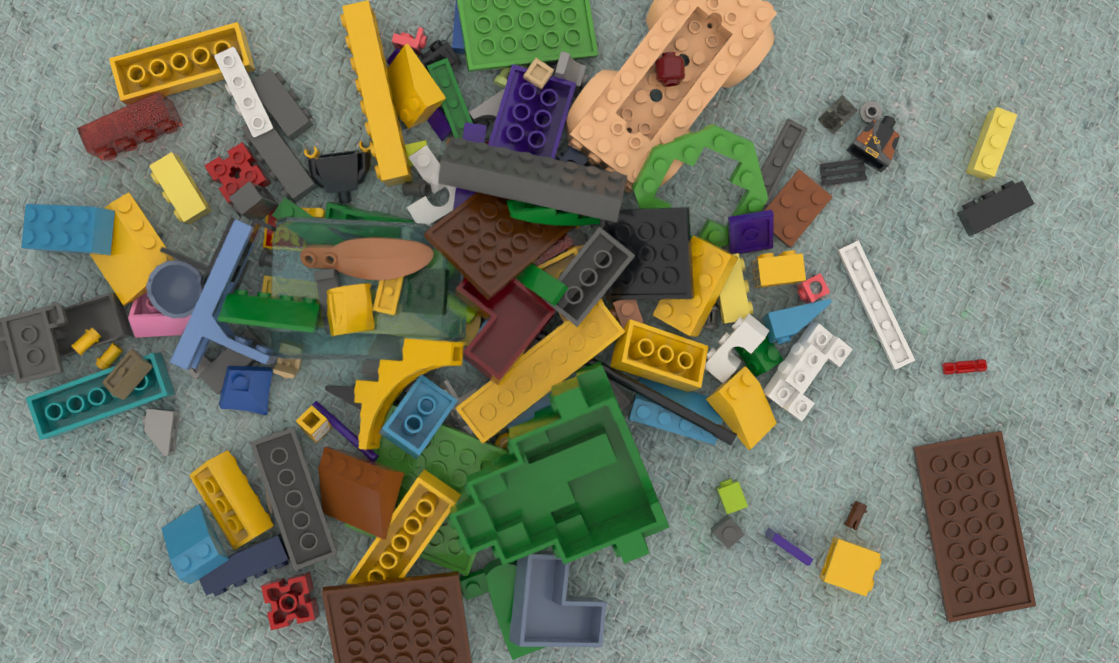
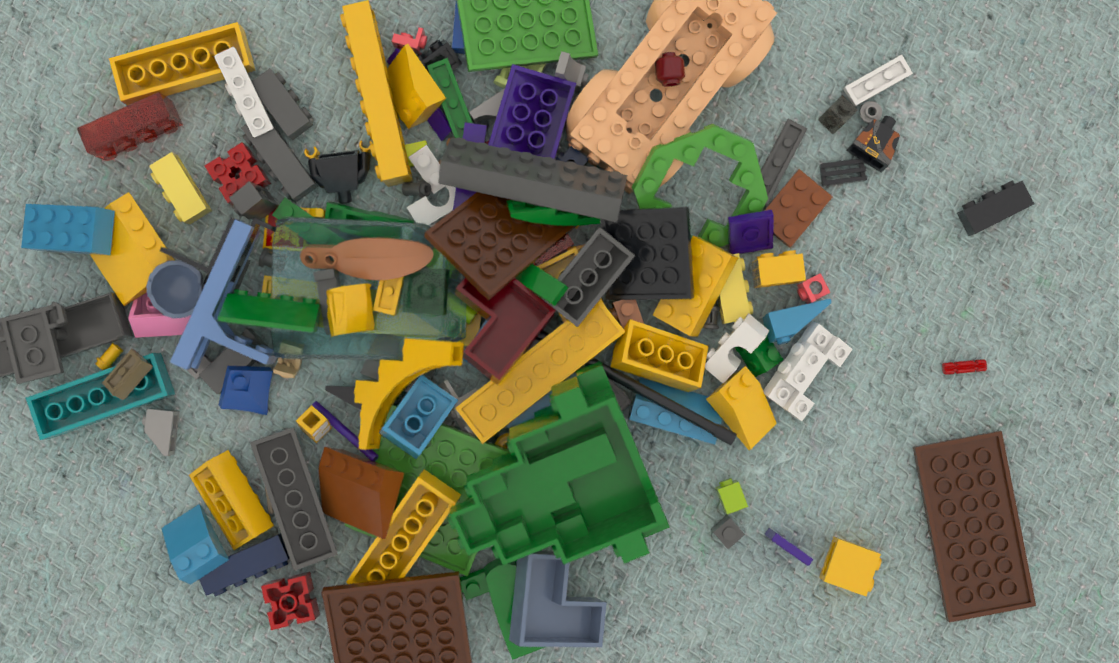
(86, 341): yellow pin -> none
(538, 73): tan tile -> none
(855, 515): reddish brown pin -> none
(876, 305): white plate -> none
(877, 80): none -> white plate
(991, 143): light yellow brick -> none

